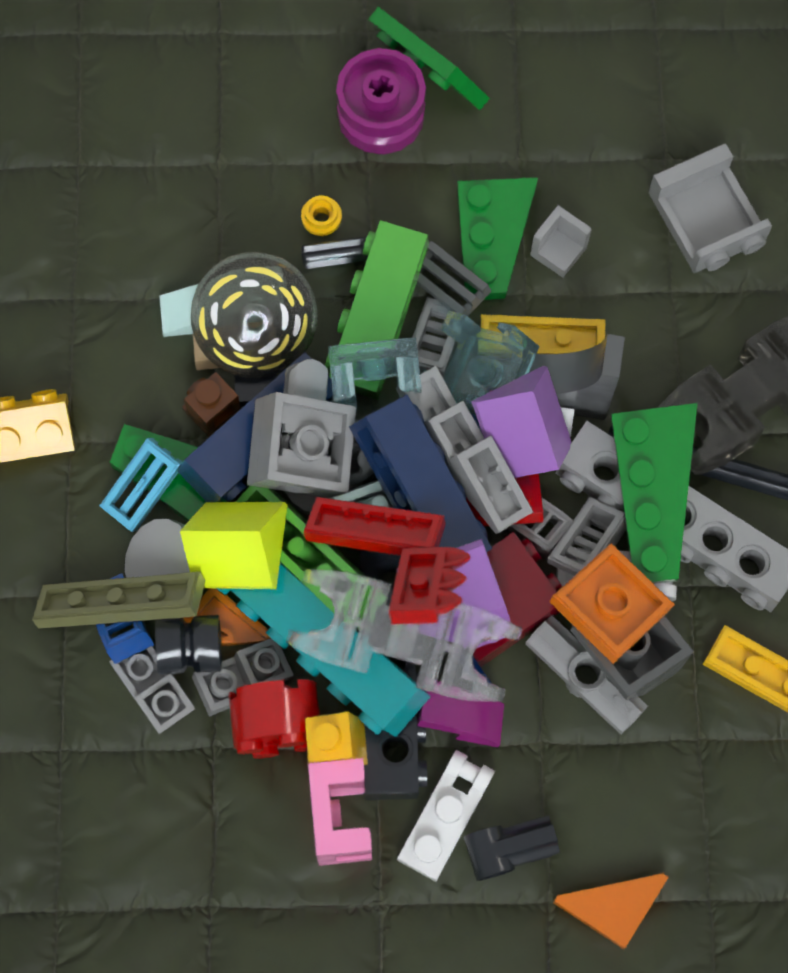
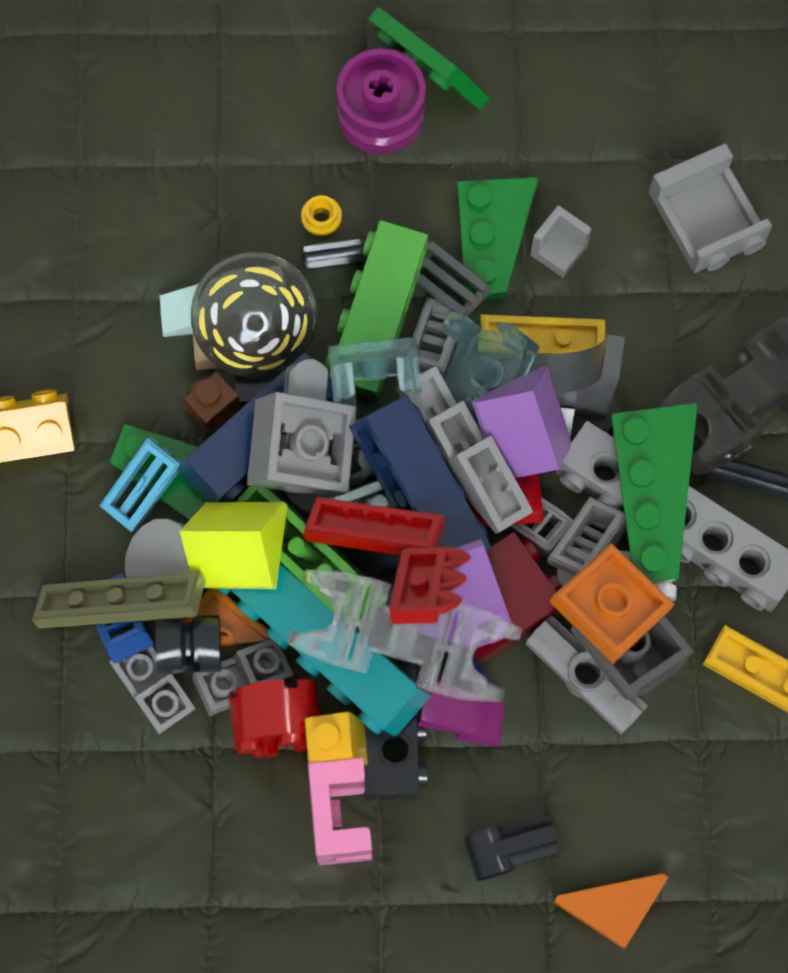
(445, 817): white plate -> none

